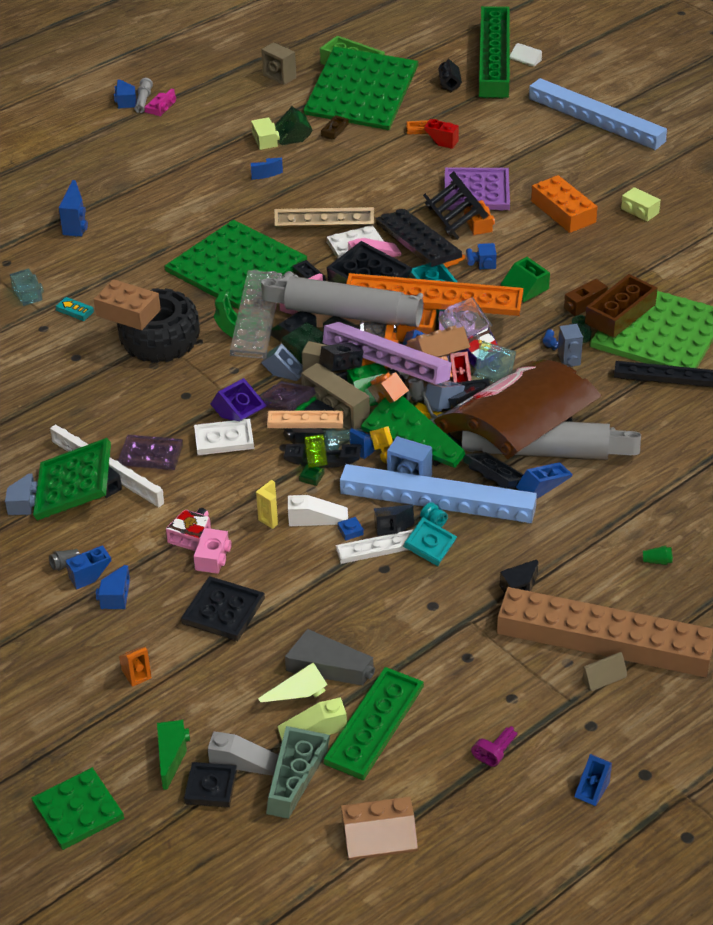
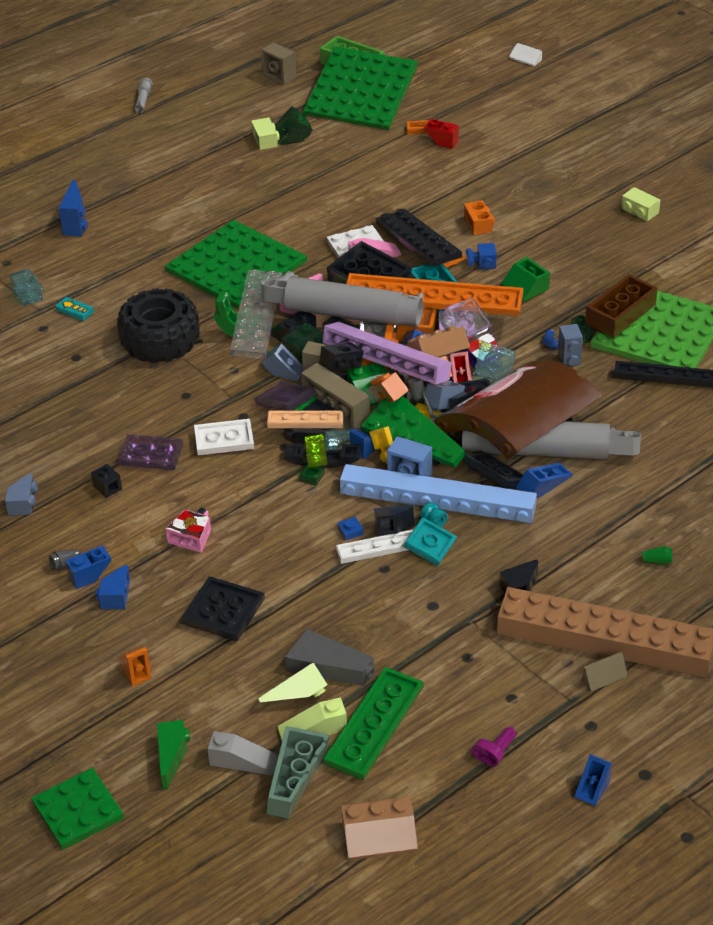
(72, 479): green plate -> none
(125, 95): blue slope -> none
(127, 304): medium nougat brick -> none
(129, 478): white plate -> none
(161, 103): dark pink bracket -> none
(210, 784): black plate -> none
(212, 550): bright pink brick -> none
(237, 401): dark purple slope -> none
(266, 169): blue slope -> none
(267, 504): light yellow panel -> none
(306, 270): black plate -> none
(310, 511): white slope -> none
(324, 217): tan brick -> none
(334, 127): dark brown plate -> none
(449, 75): black brick -> none
(469, 201): black fence -> none
(485, 184): medium lavender plate -> none
(494, 52): green brick -> none
(564, 203): orange brick -> none
(579, 298): reddish brown brick -> none
(598, 114): light blue brick -> none

